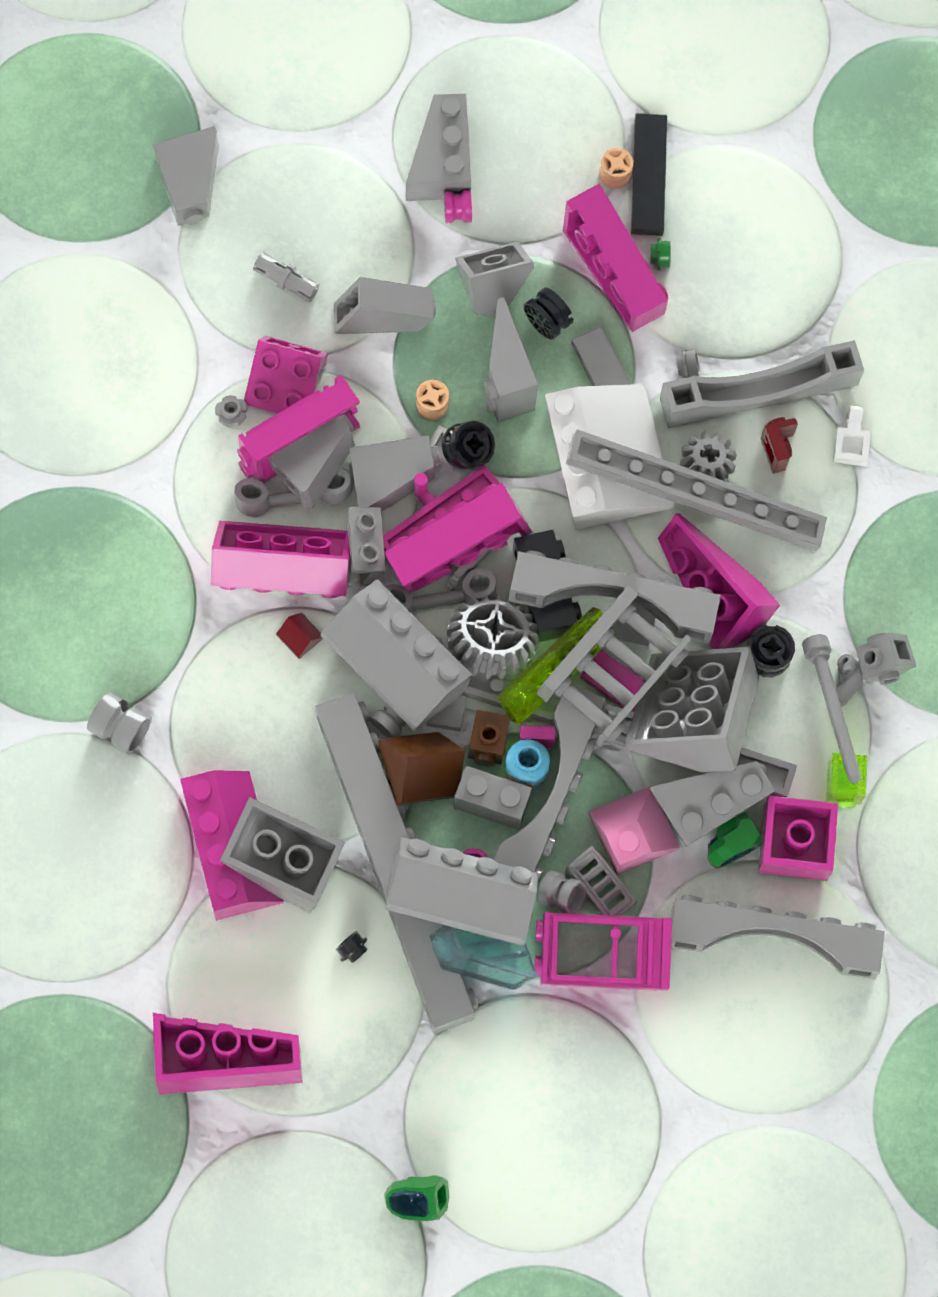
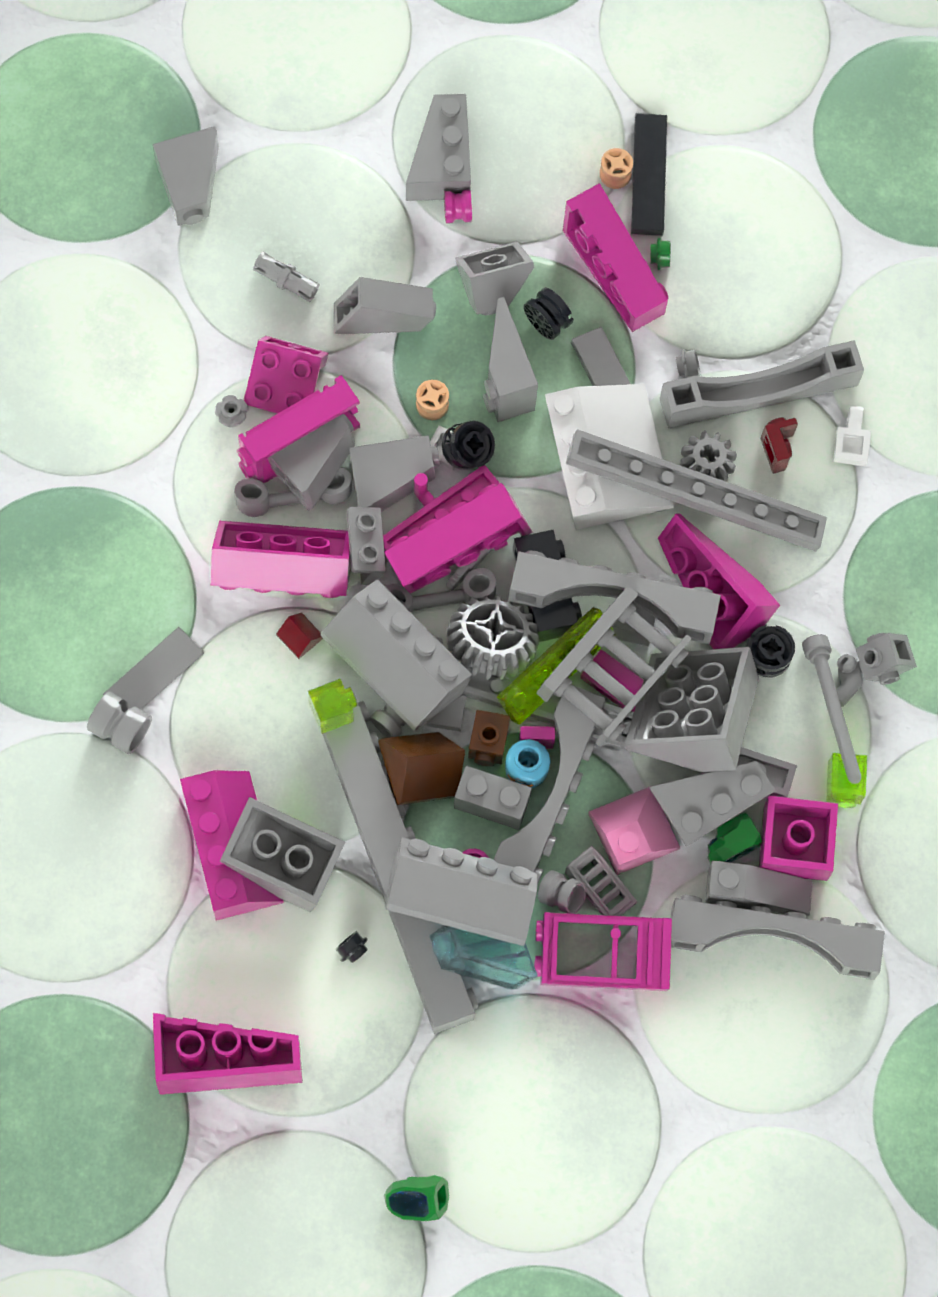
(157, 669): none -> light grey sticker
(332, 705): none -> clear neon green brick
(757, 887): none -> light grey slope

